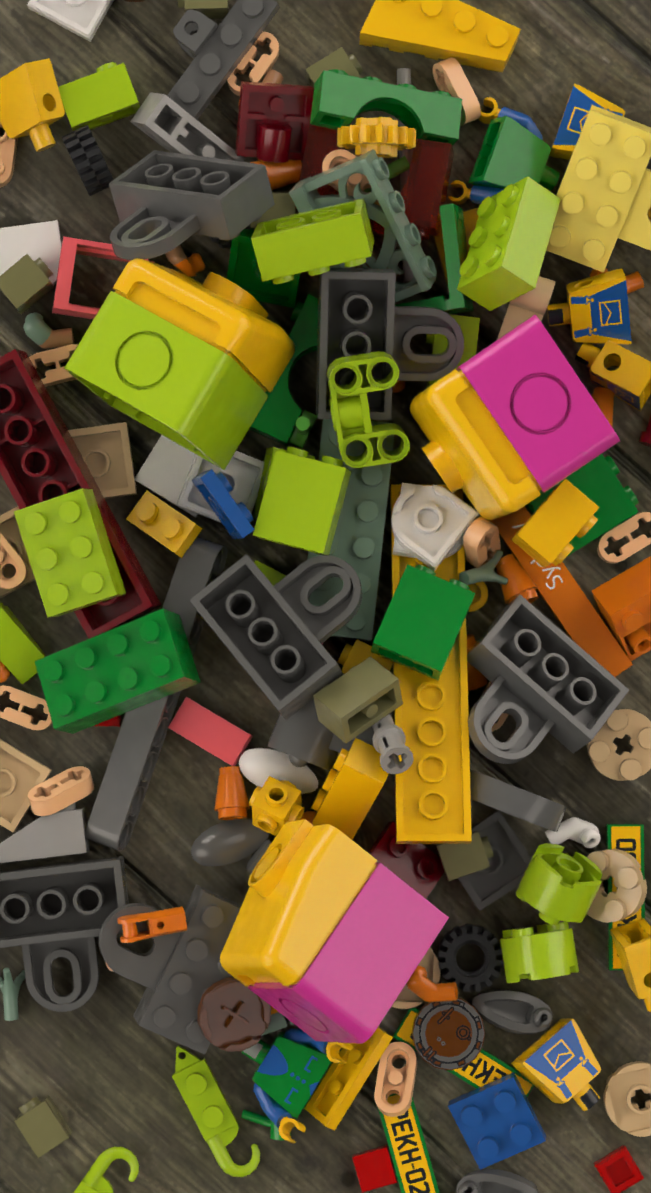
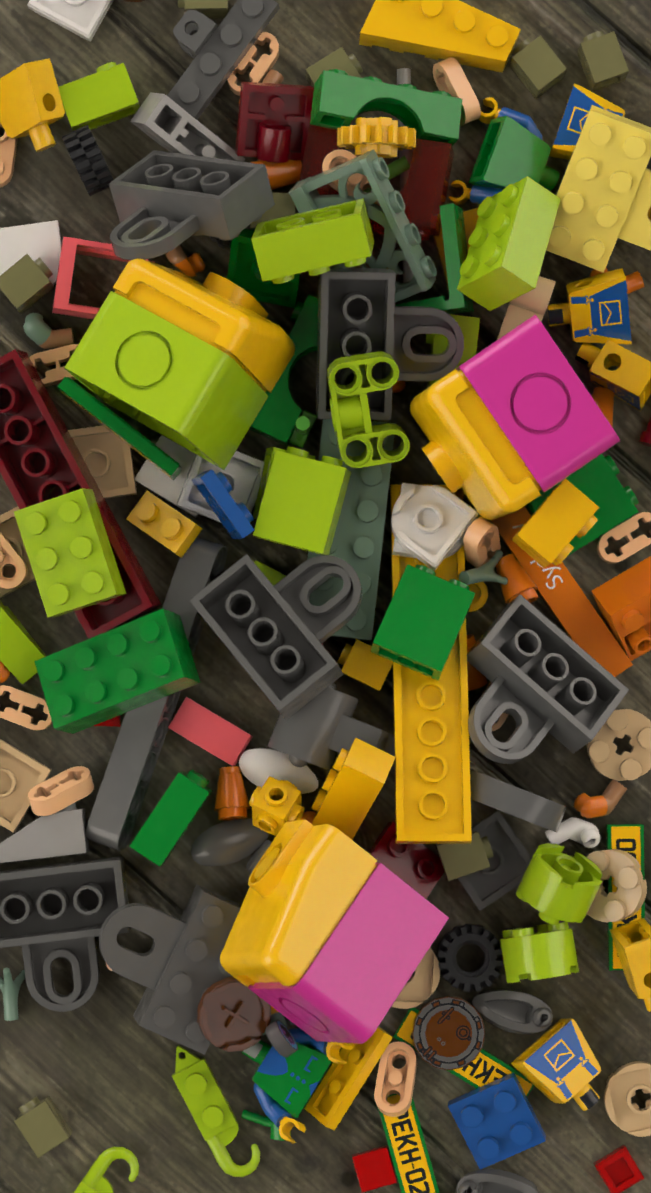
(120, 427): none -> green tile
(158, 924): orange bar -> none
(172, 816): none -> green brick
(281, 1038): none -> dark grey tile
(358, 699): olive brick -> none
(390, 743): light grey pin -> none
(430, 991): orange arm -> none
(537, 66): none -> olive brick
(600, 805): none -> arm
(602, 60): none -> olive brick

